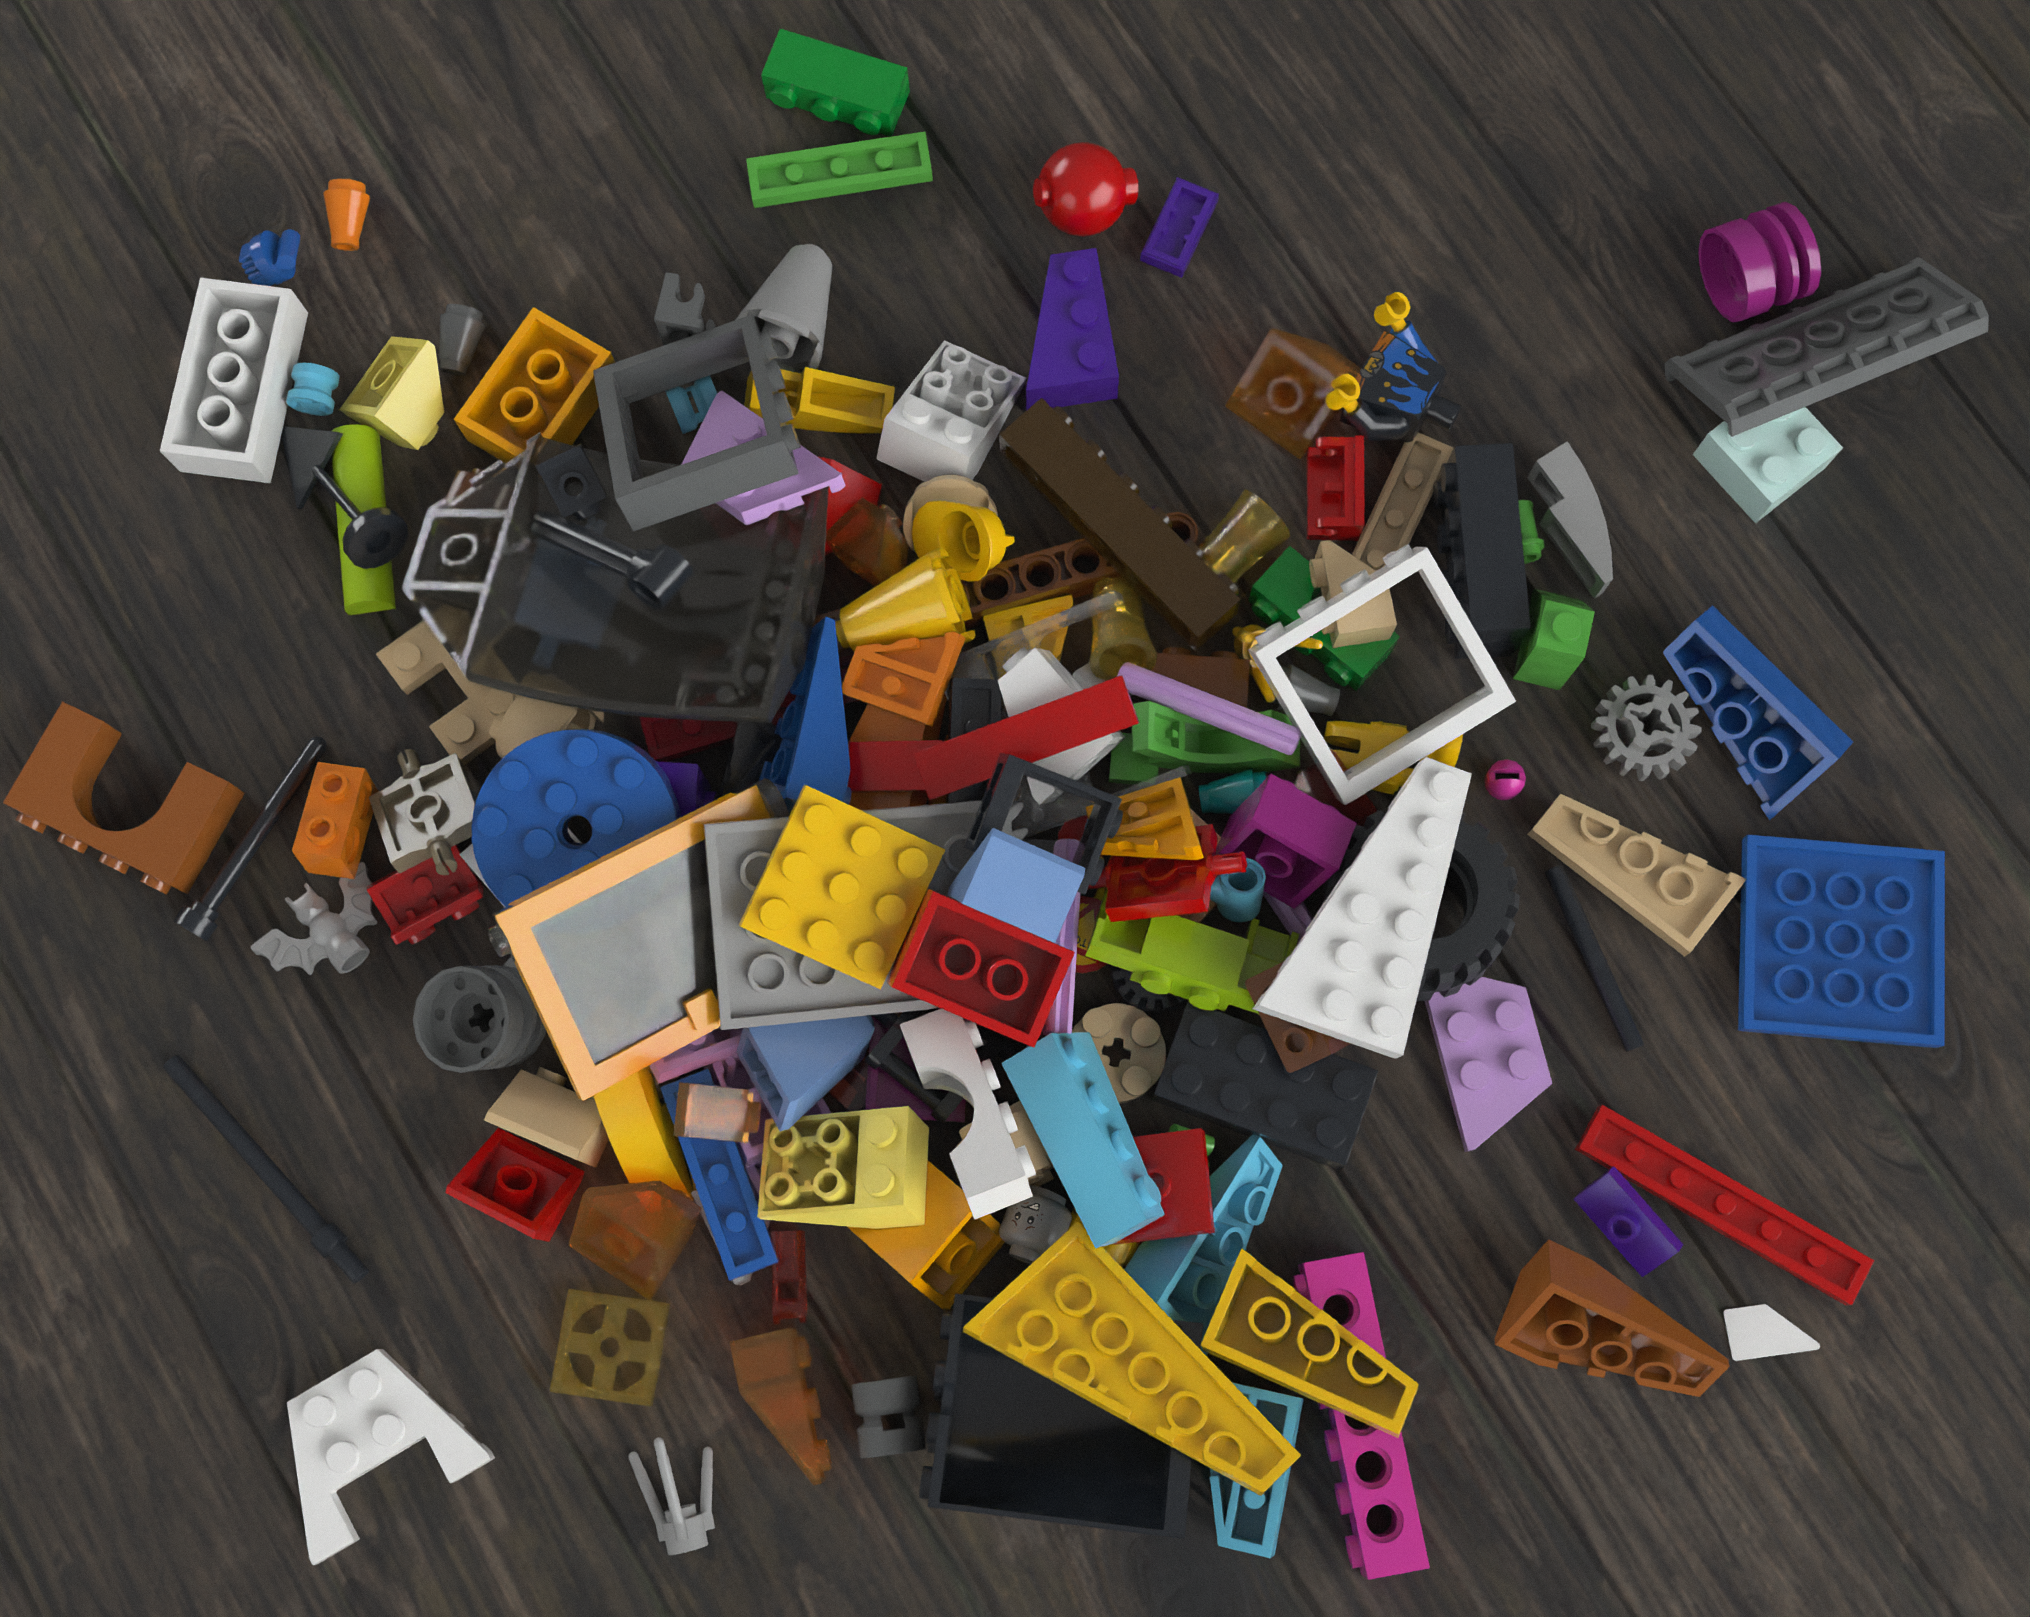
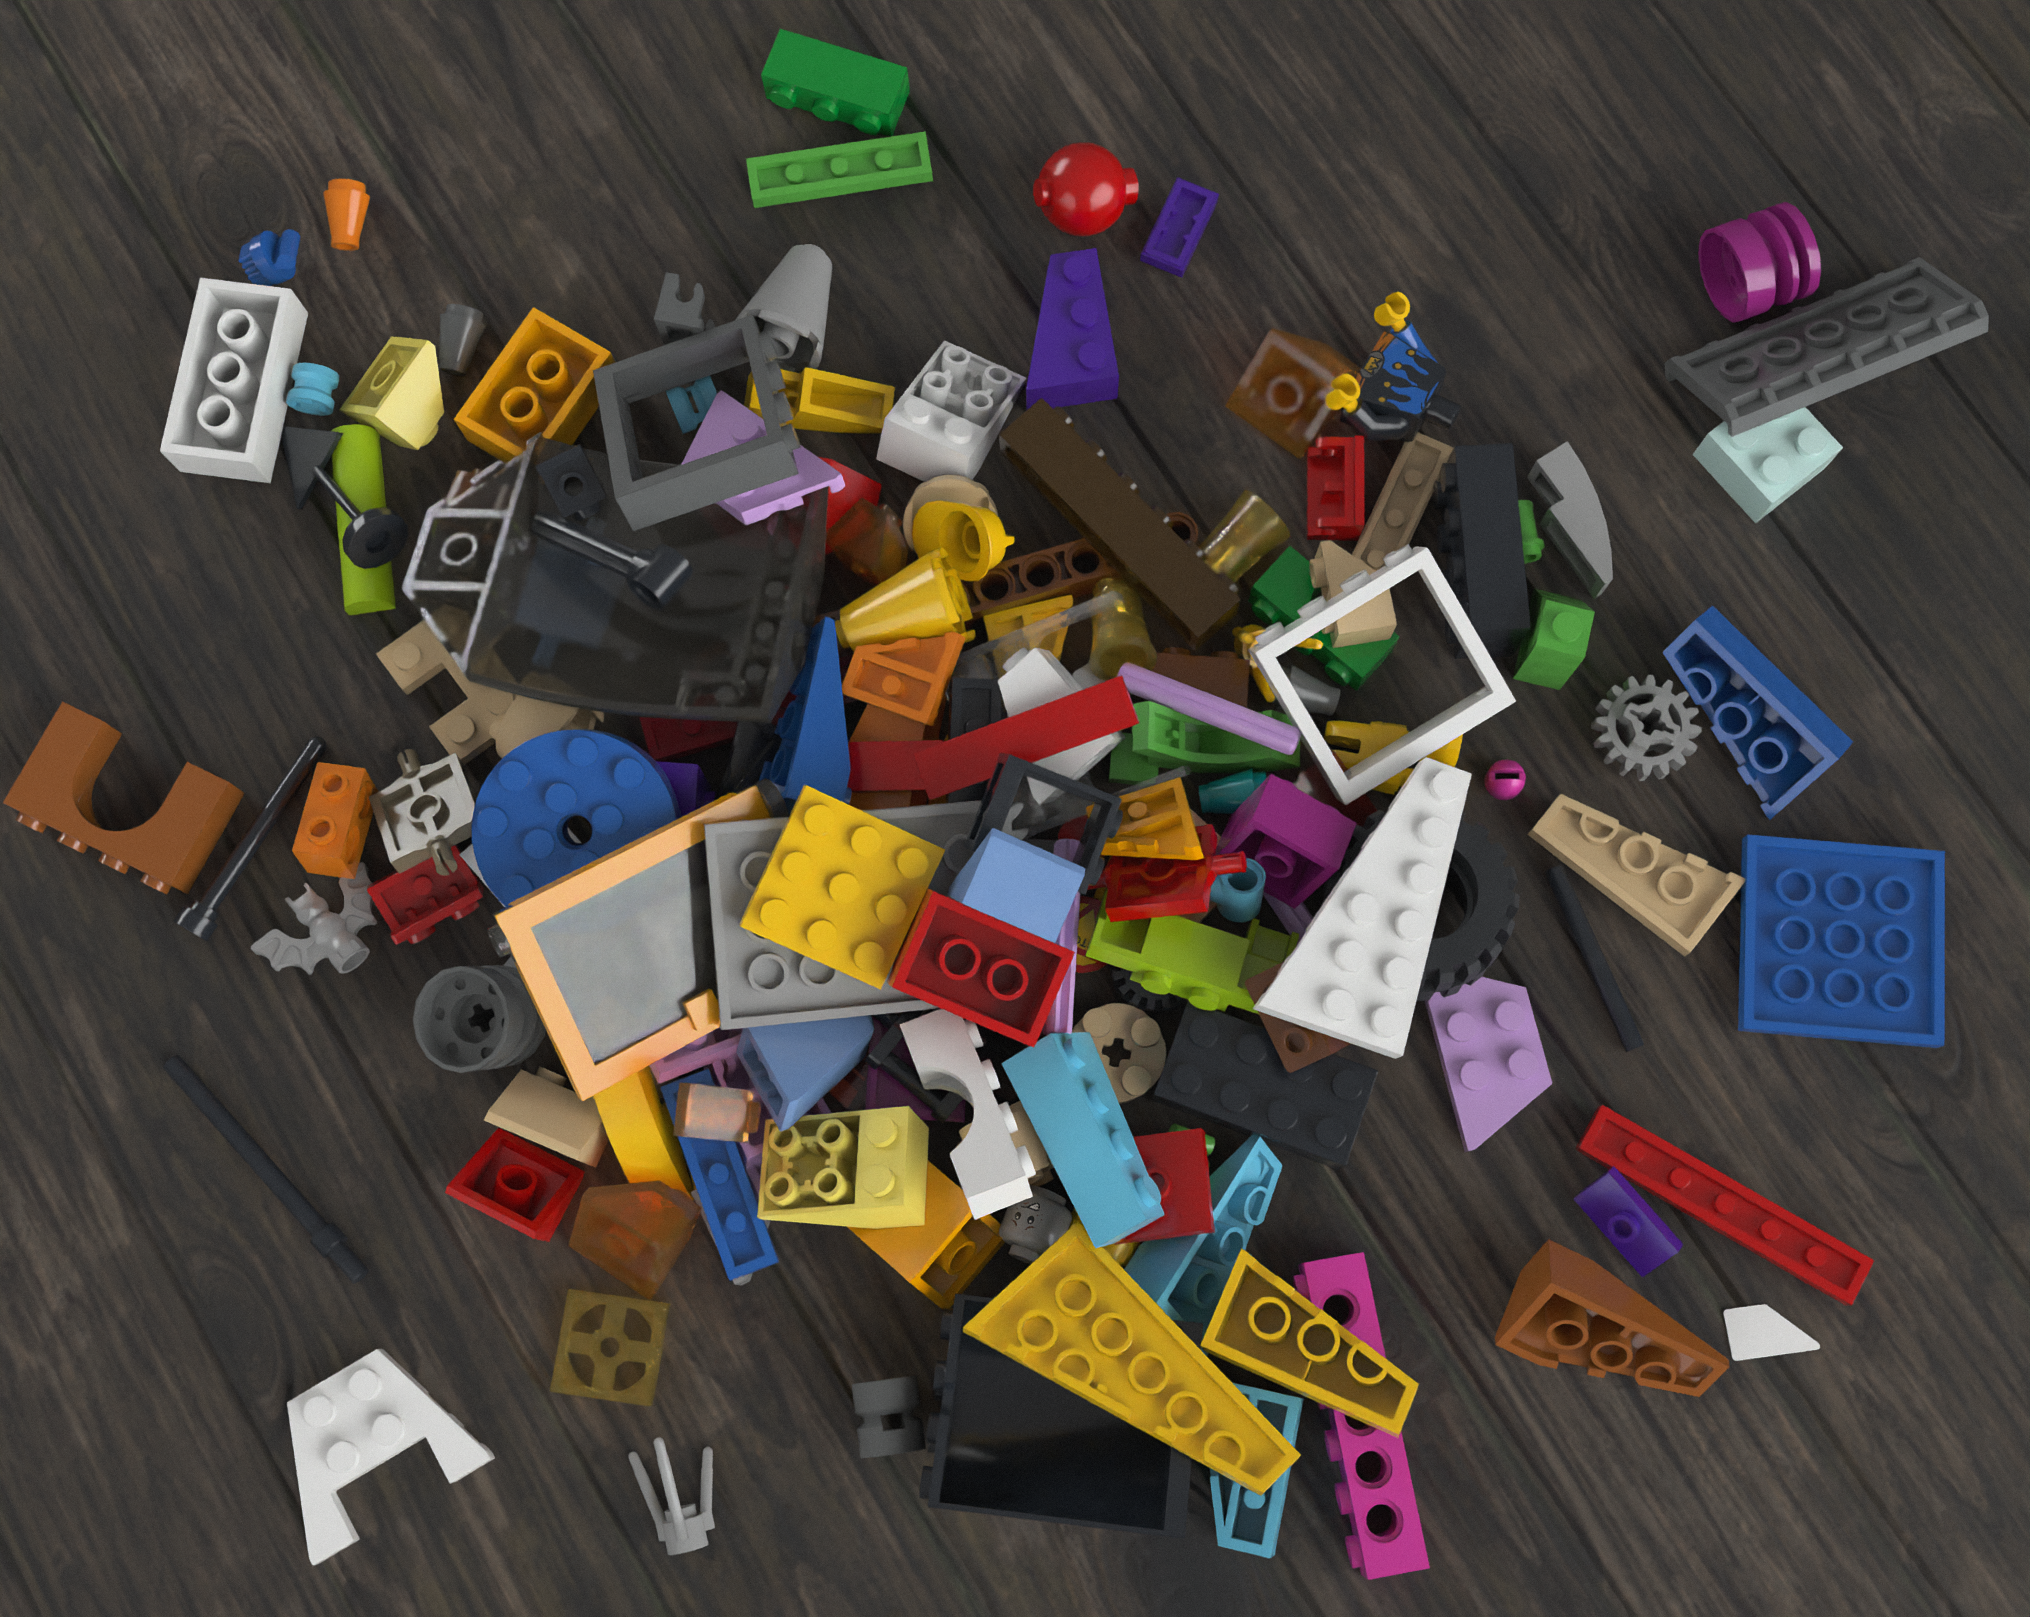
(776, 1389): clear orange slope -> none
(791, 1268): clear red bar -> none

